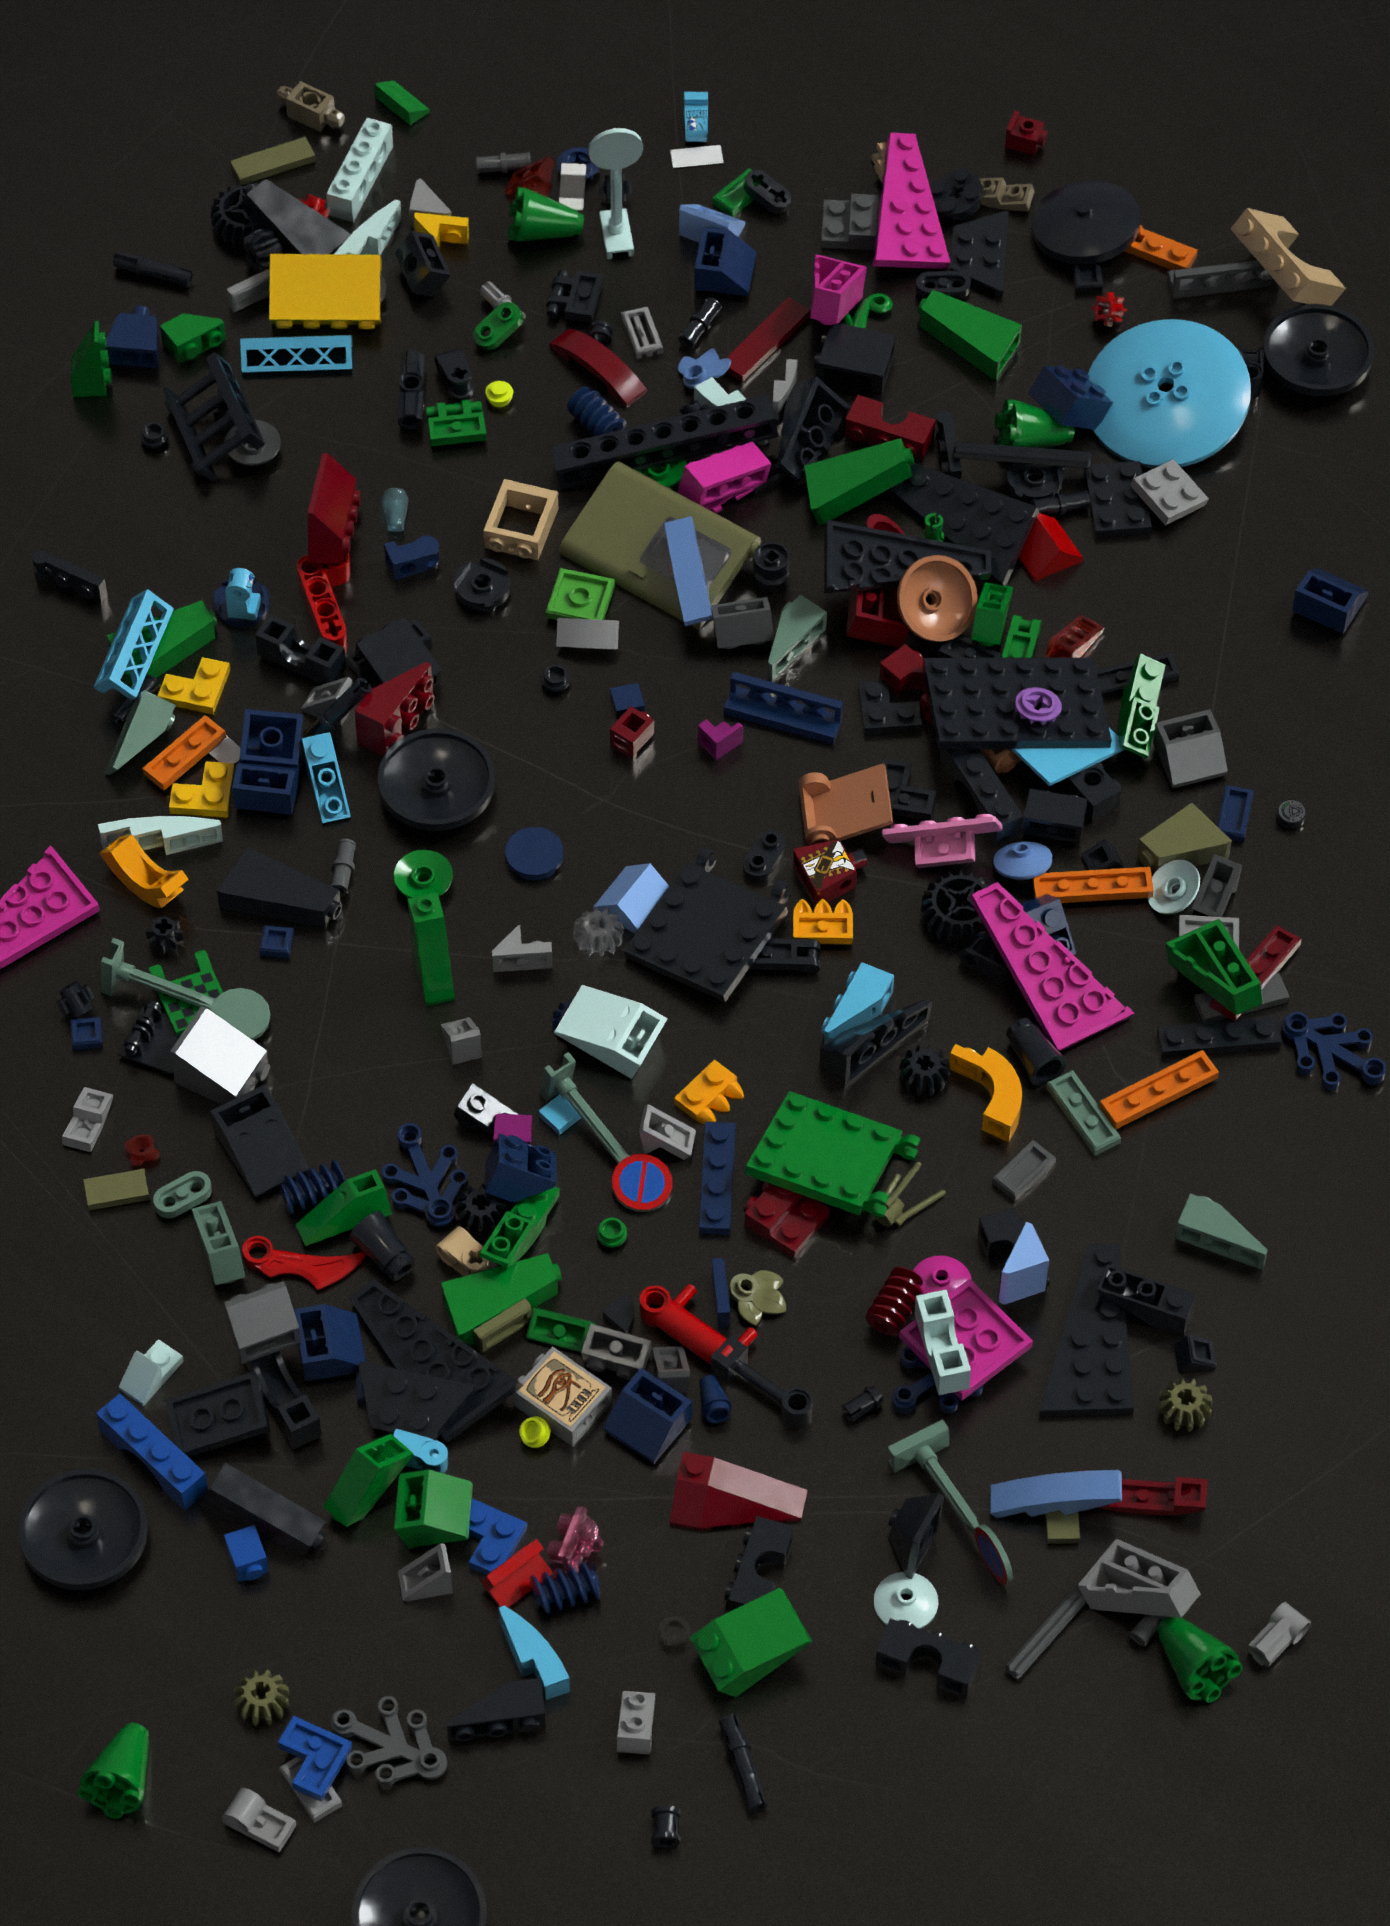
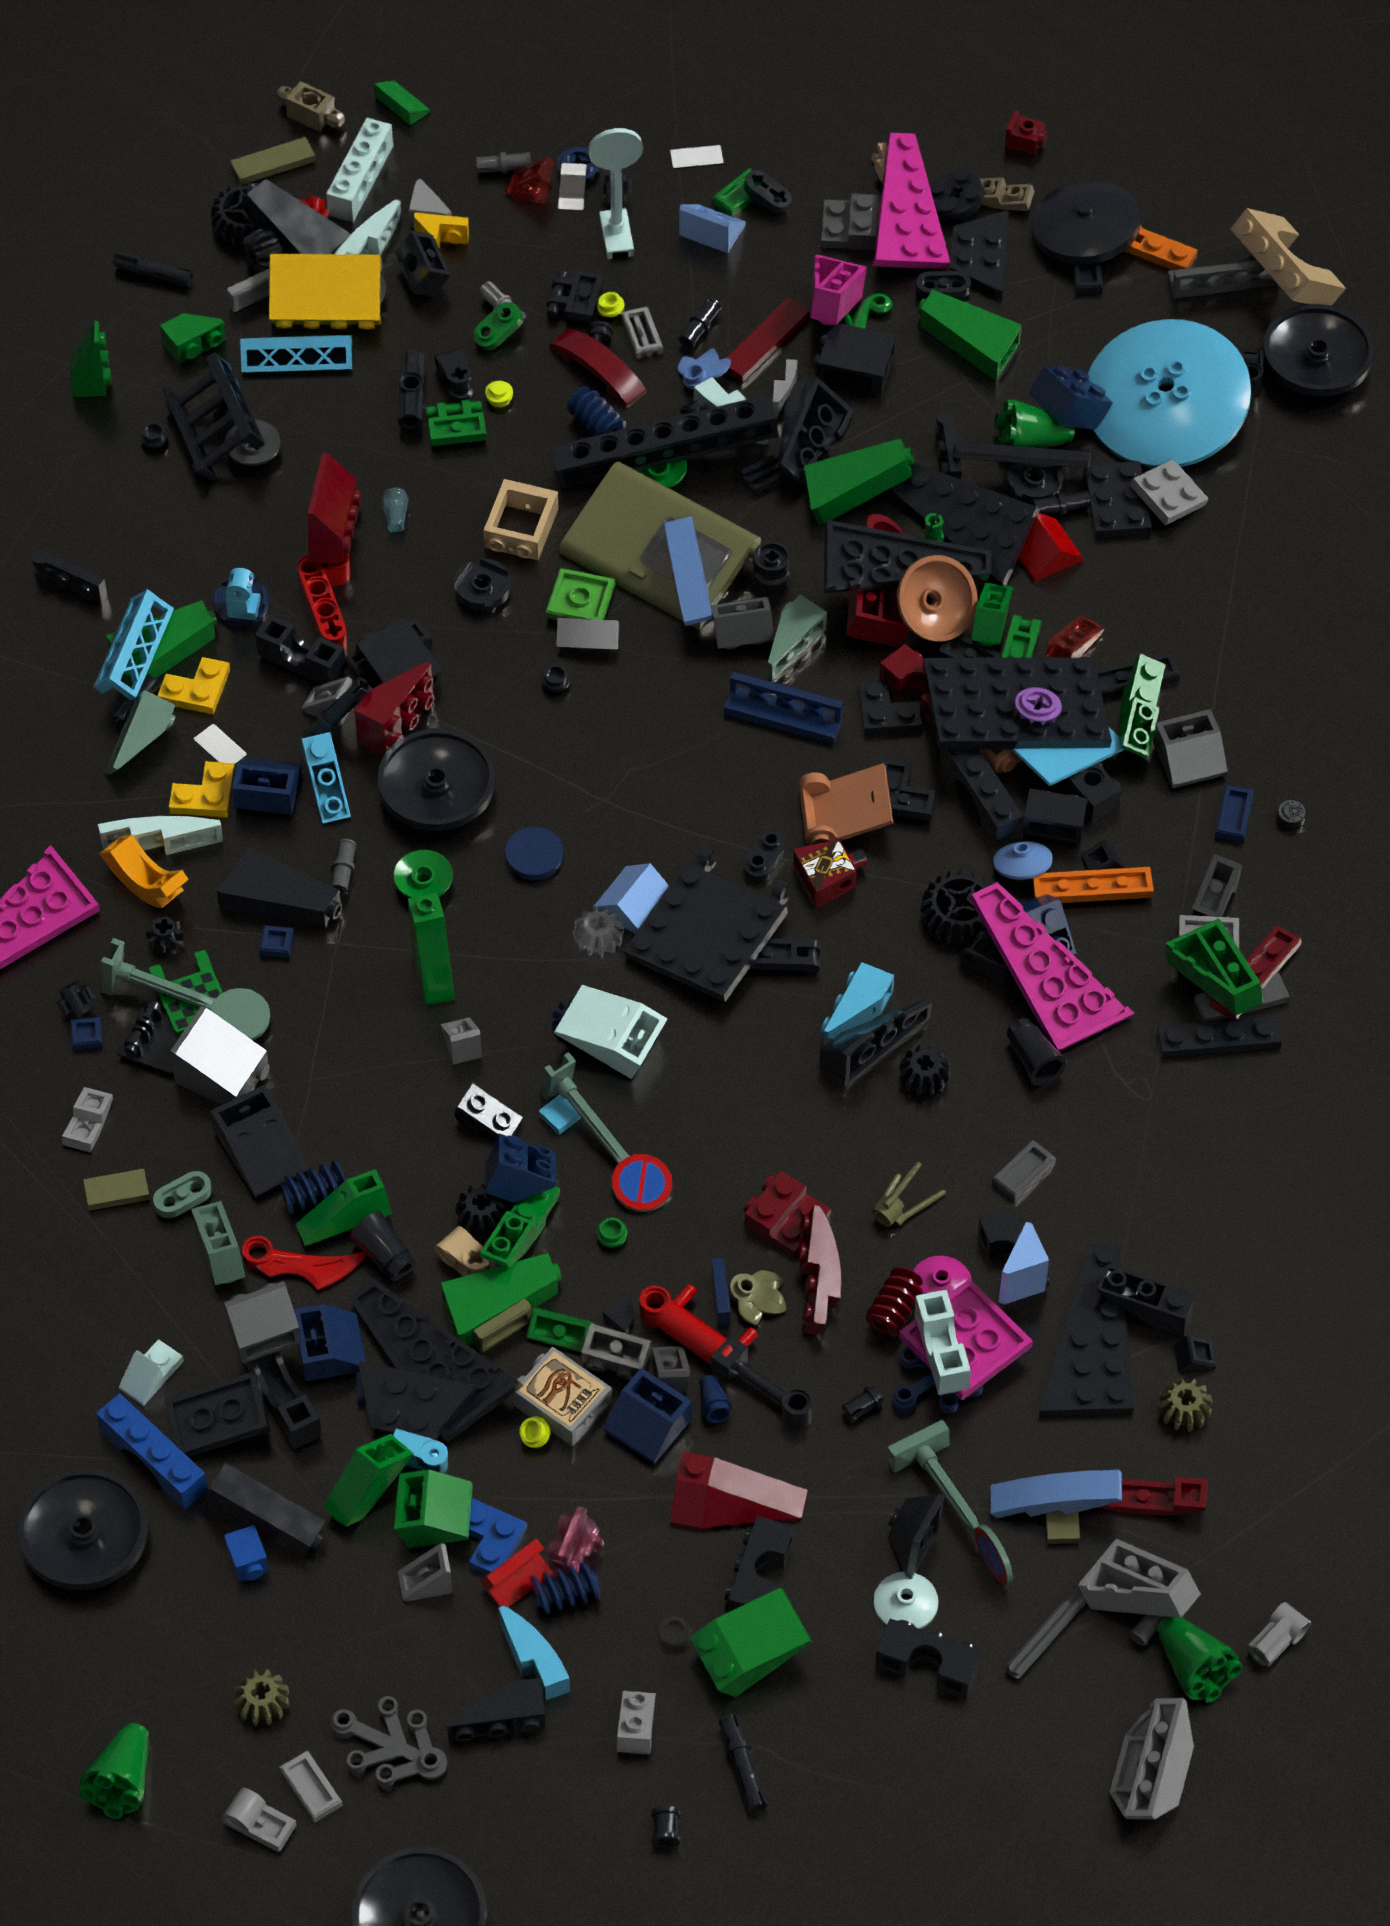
(134, 339): dark blue torso -> none
(141, 1142): clear red plate -> none
(184, 752): orange plate -> none
(271, 738): dark blue slope -> none
(322, 1754): blue plate -> none
(411, 557): dark blue leg -> none
(426, 1180): dark blue plant -> none
(513, 1125): magenta panel -> none
(515, 956): light grey slope -> none
(541, 218): green cone -> none
(610, 304): none -> neon yellow plate
(627, 696): dark blue tile -> none
(631, 732): dark red brick -> none
(665, 1132): light grey slope -> none
(696, 116): medium azure leg -> none
(708, 1092): light orange plate -> none
(717, 1178): dark blue plate -> none
(719, 739): magenta panel -> none
(723, 263): dark blue slope -> none
(724, 476): dark pink wedge -> none
(821, 1263): none -> slope
(823, 924): light orange plate -> none
(828, 1154): green plate -> none
(867, 425): dark red arch -> none
(945, 841): bright pink bracket -> none
(1001, 1082): light orange arch -> none
(1083, 1113): sand green tile -> none
(1102, 309): red gear -> none
(1154, 1761): none -> light grey wedge
(1159, 1089): orange plate -> none
(1174, 887): light aqua dish -> none
(1184, 836): olive slope -> none
(1216, 1230): sand green slope -> none
(1328, 599): dark blue slope -> none
(1331, 1046): dark blue plant -> none

